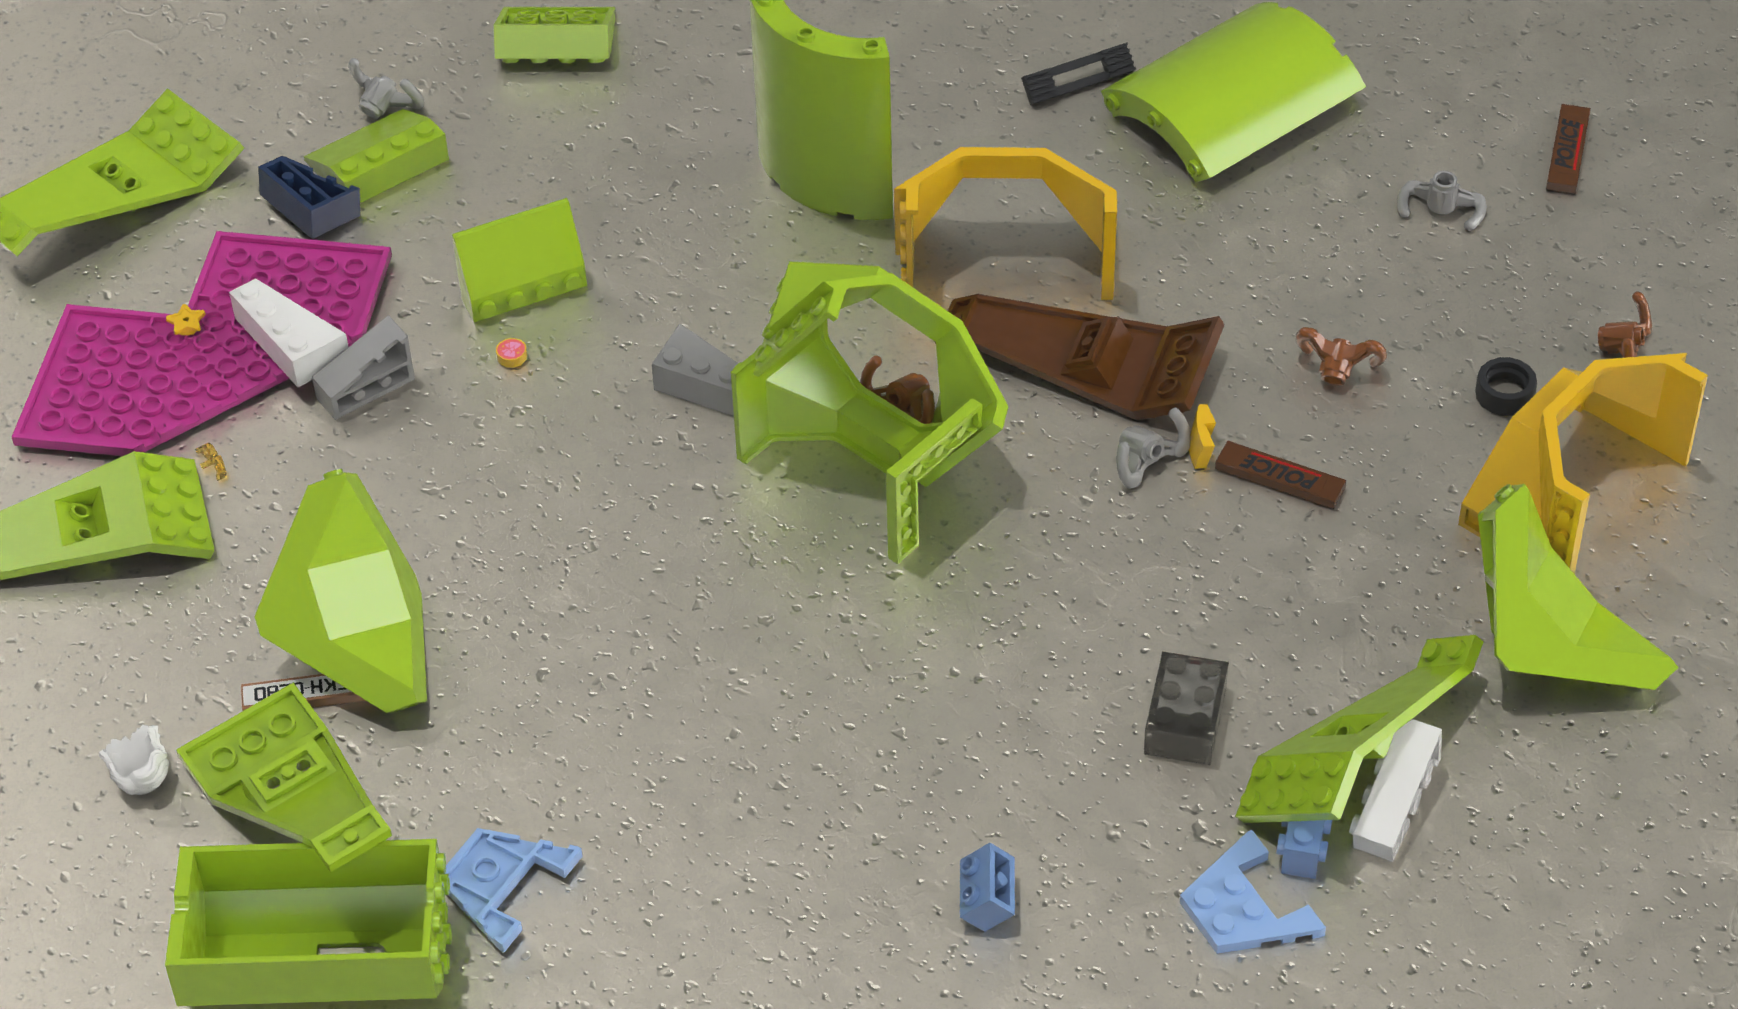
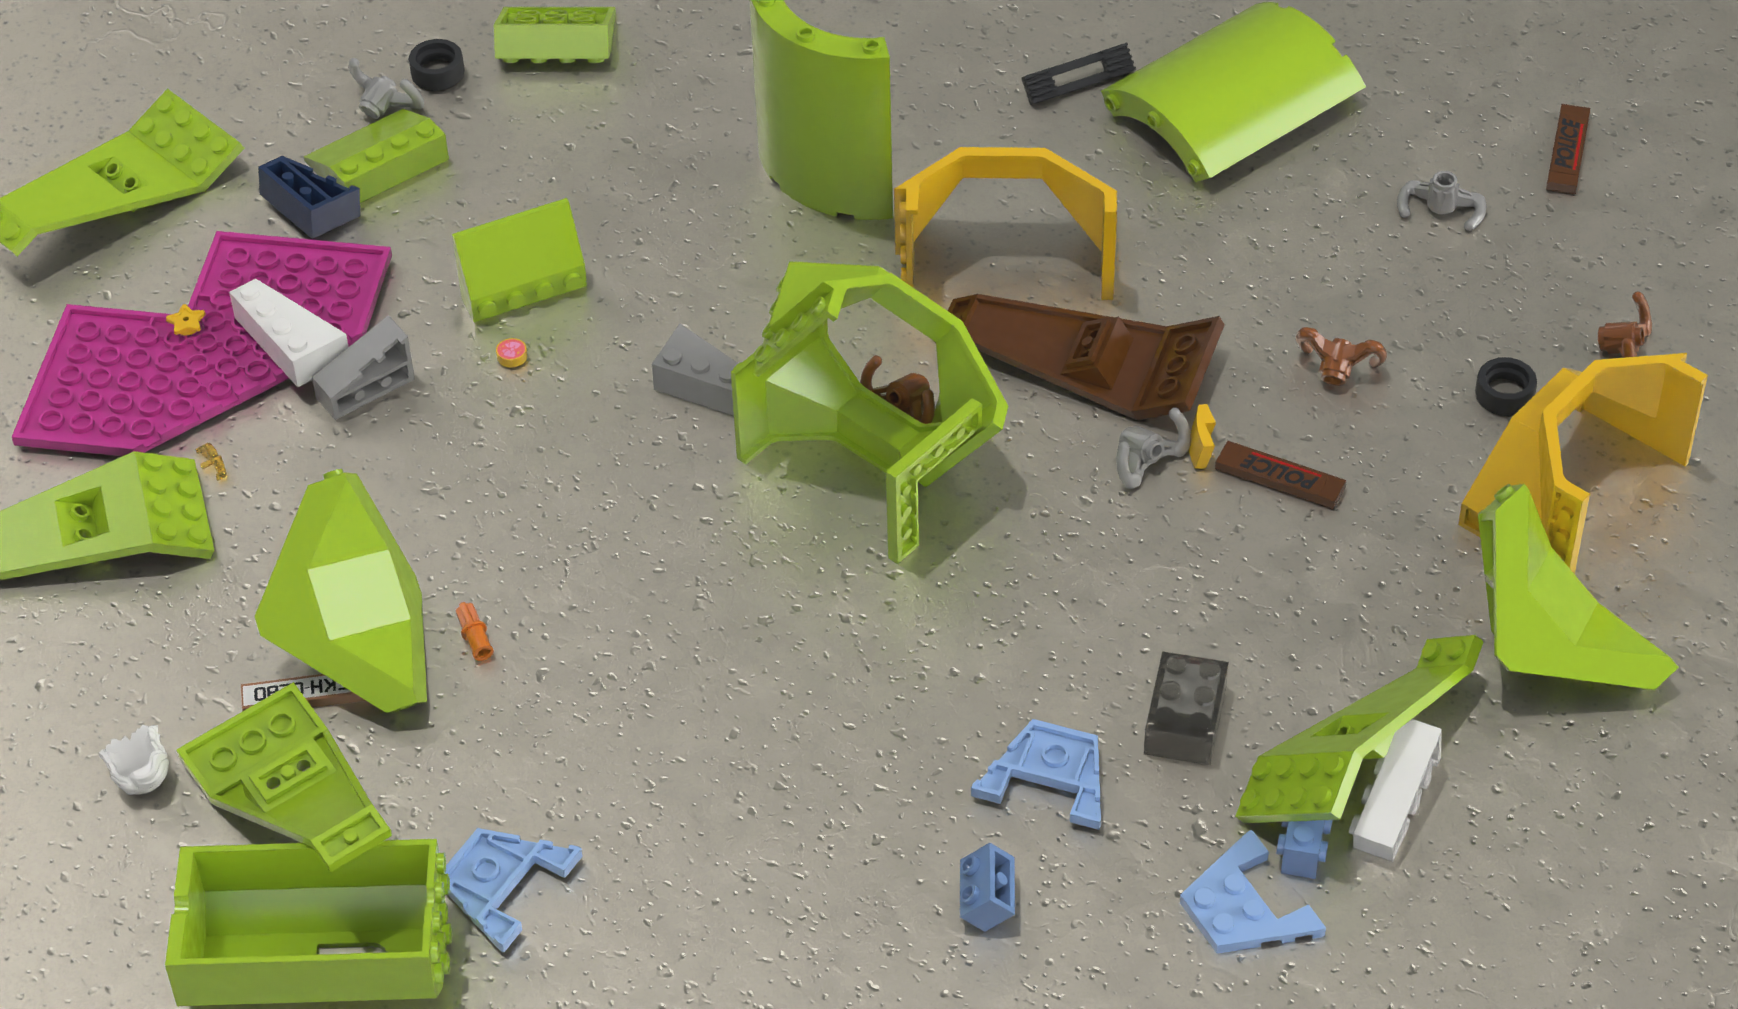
(436, 78): none -> black tyre
(474, 631): none -> orange axle
(1051, 758): none -> light blue wing

